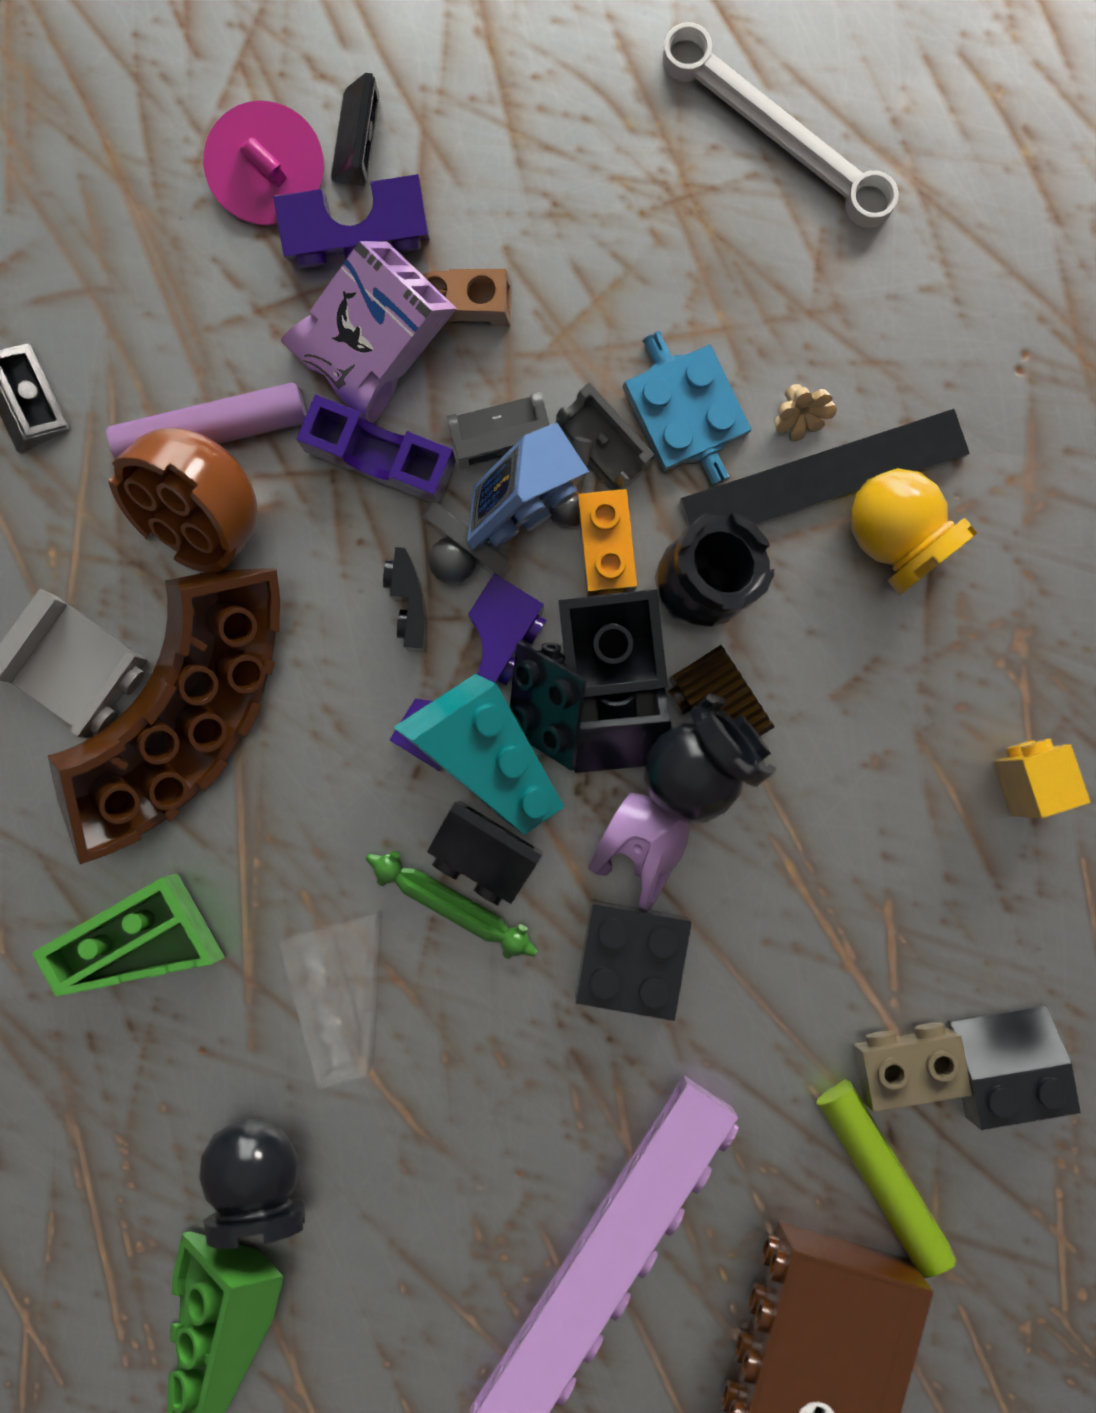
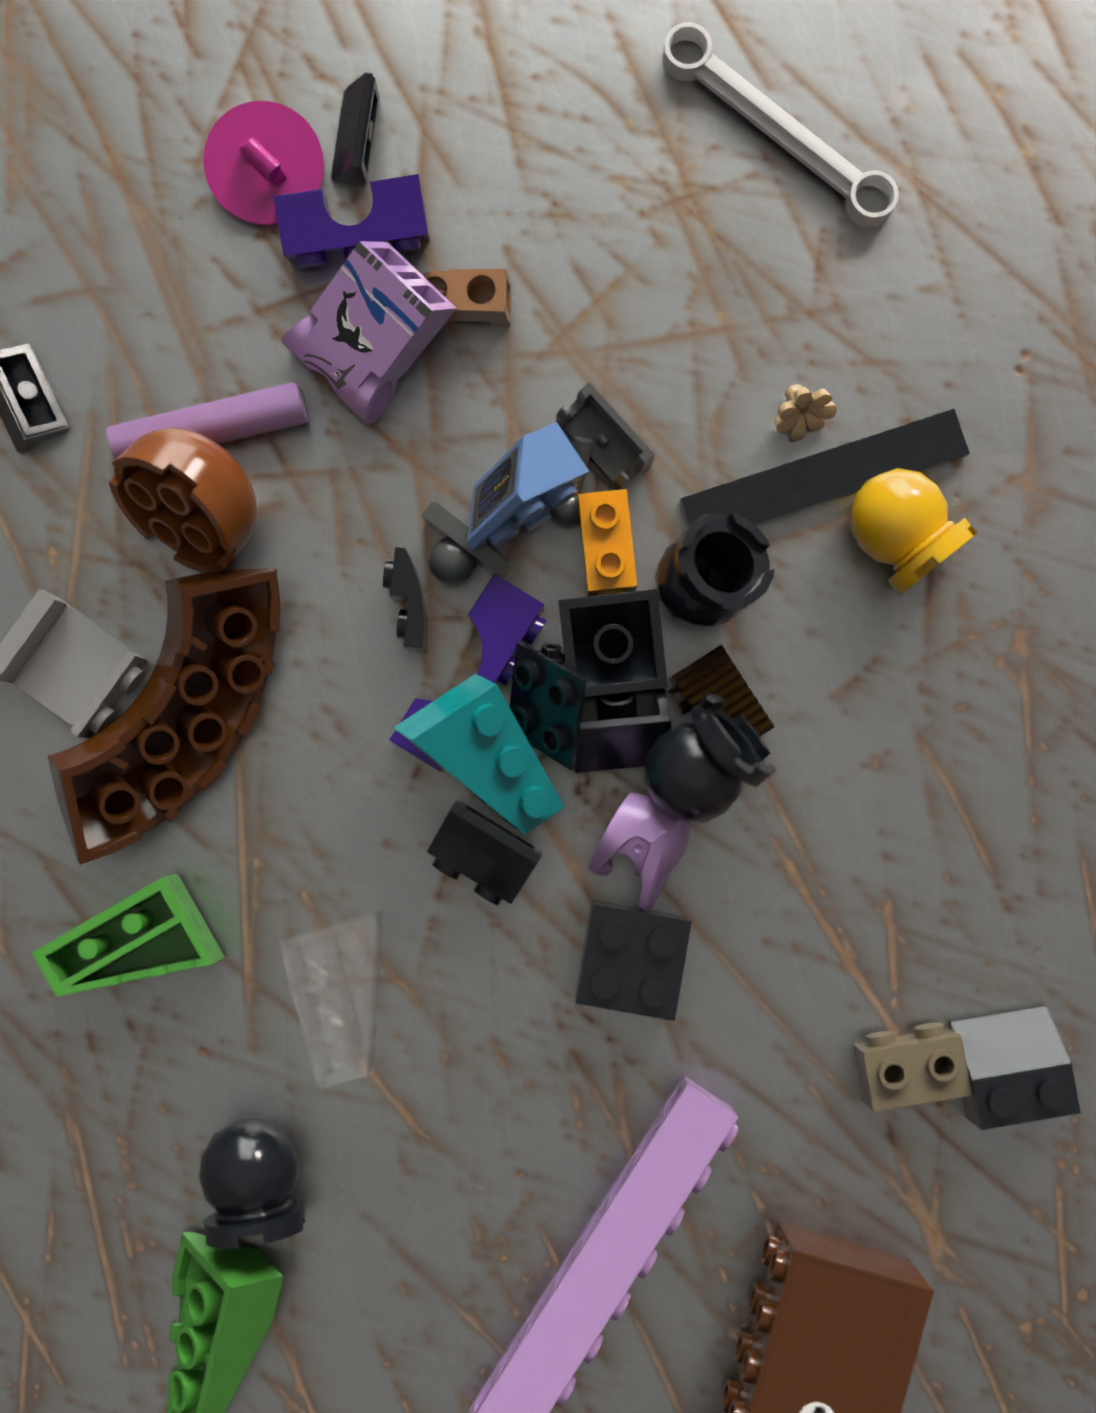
(390, 458): dark purple arch -> none
(451, 905): bright green wheel -> none
(493, 431): dark grey hinge -> none
(686, 408): dark azure plate -> none
(886, 1179): lime brick -> none
(1041, 779): yellow brick -> none

